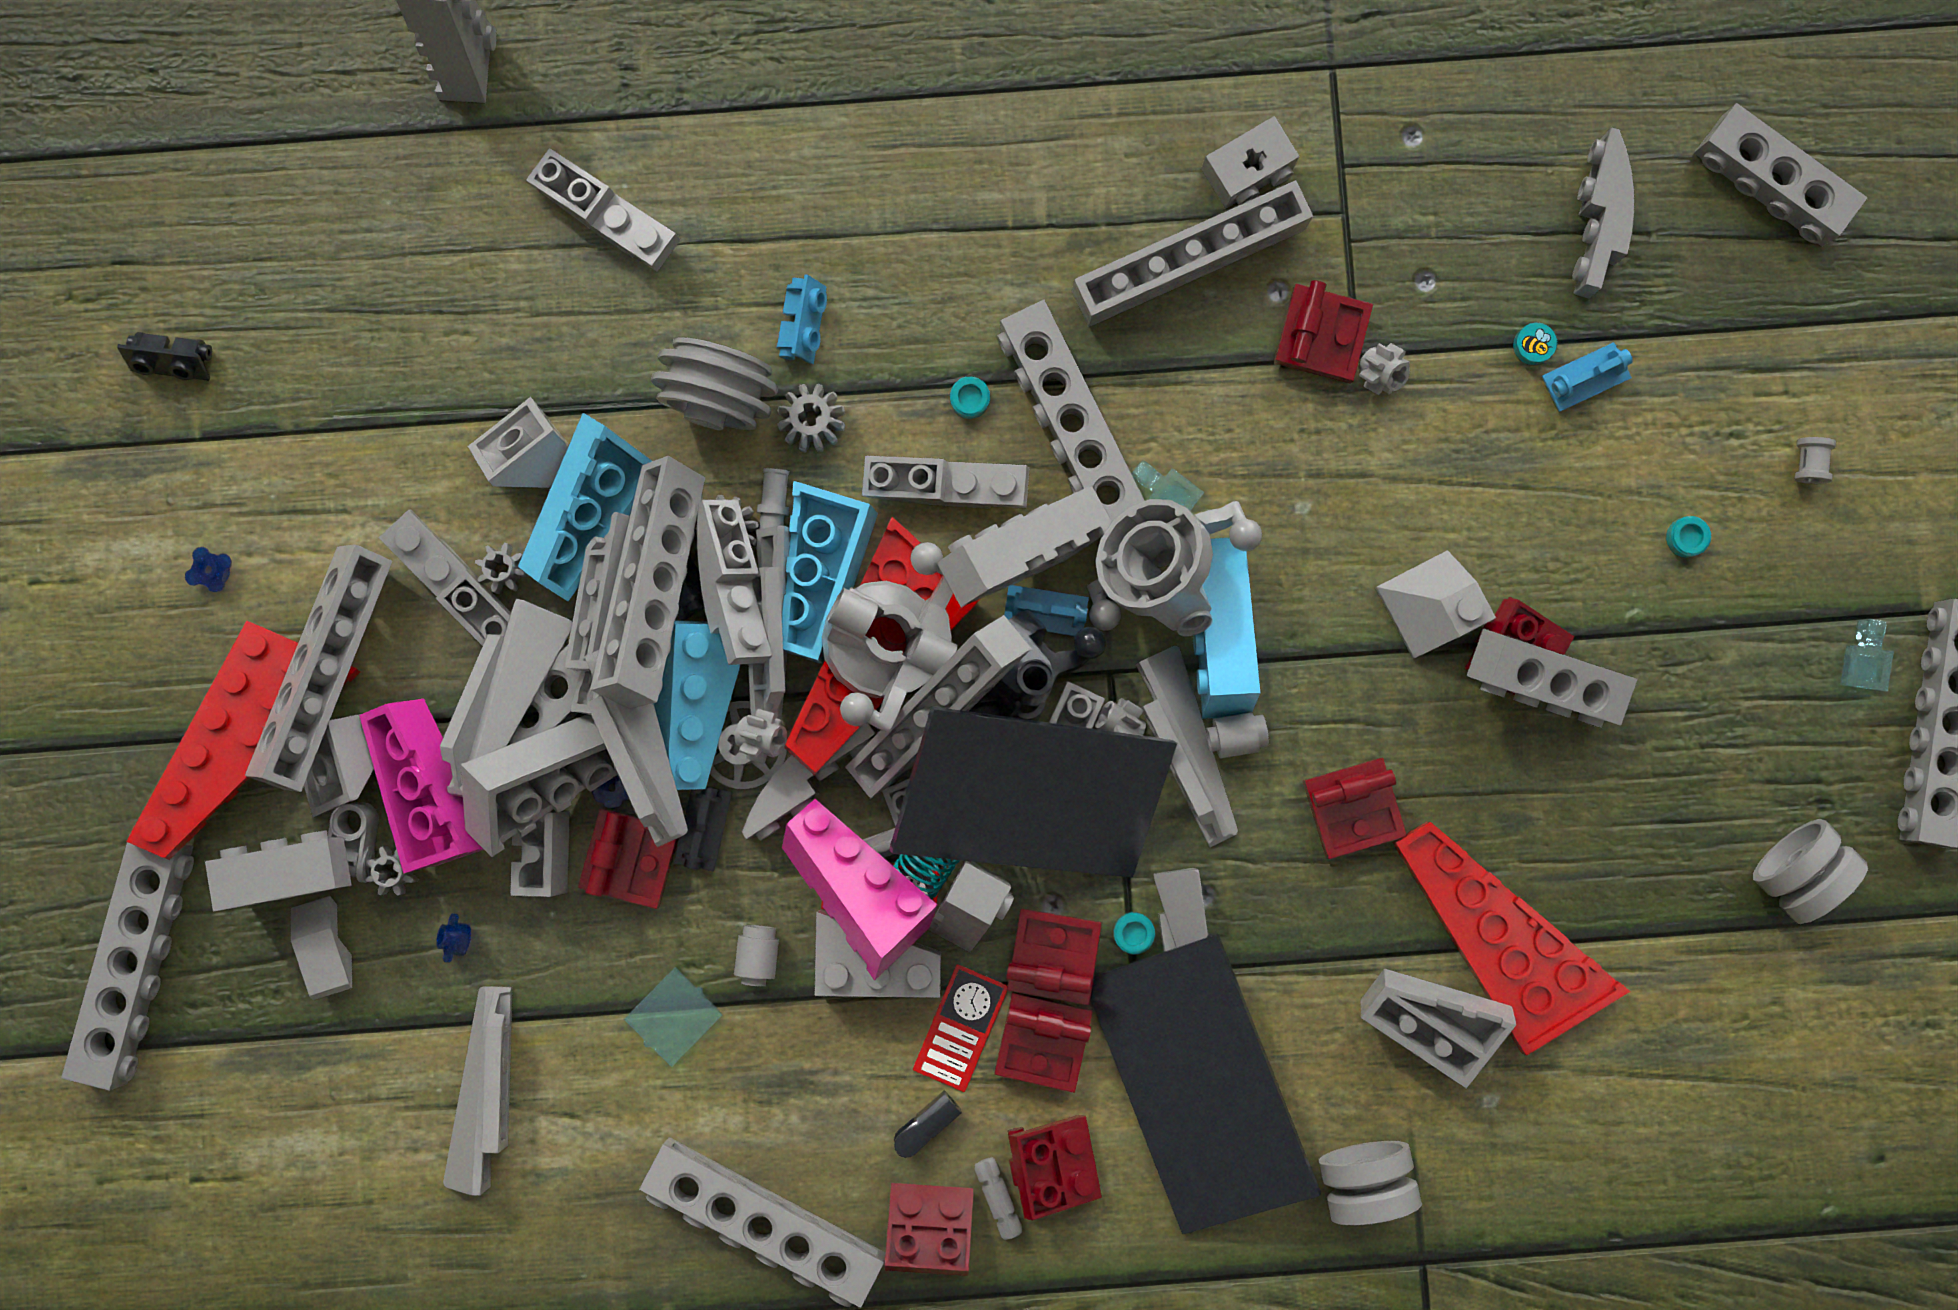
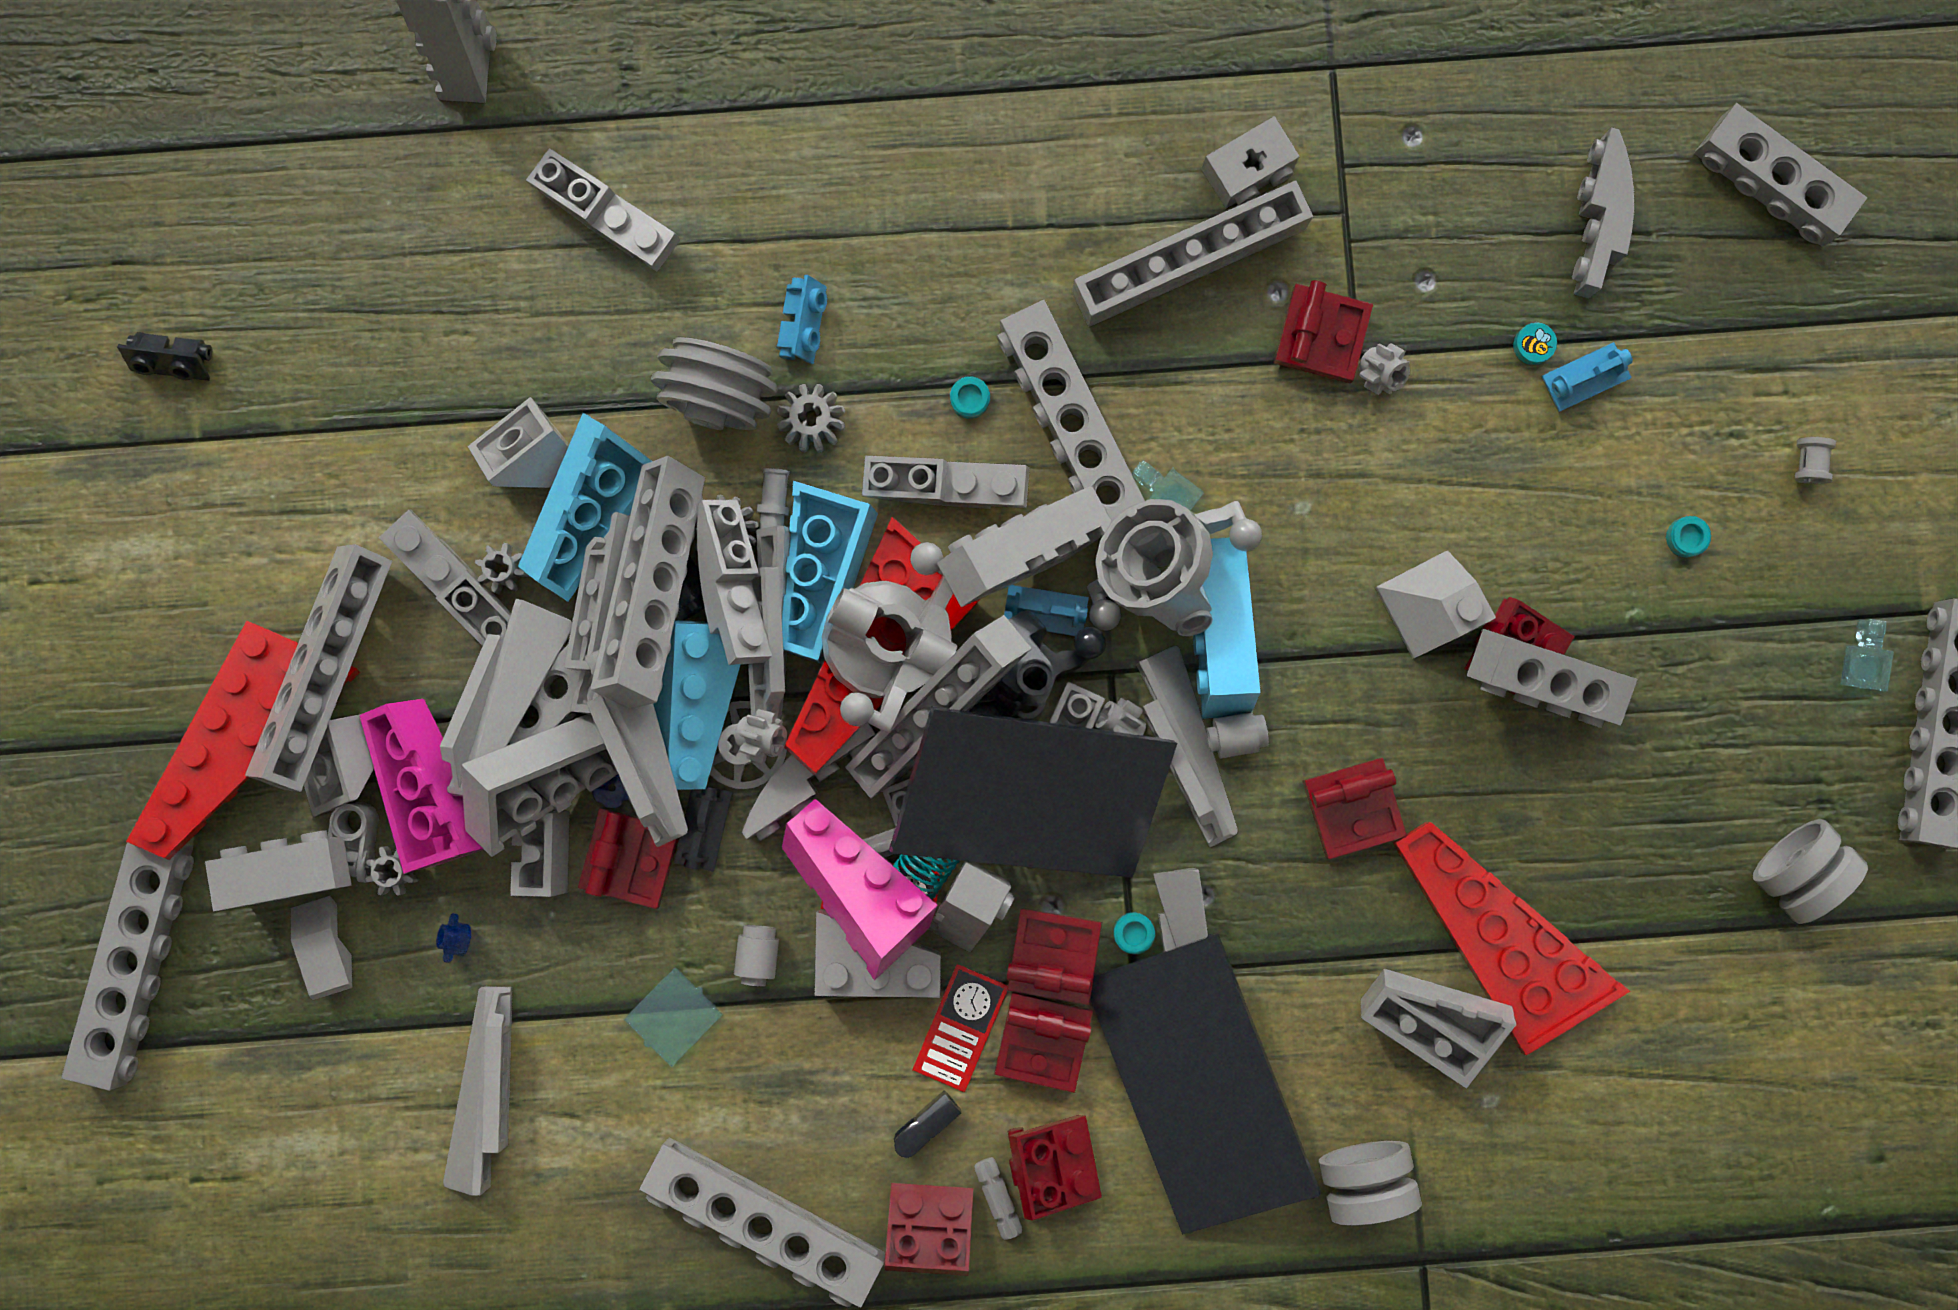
(217, 577): clear blue plate -> none

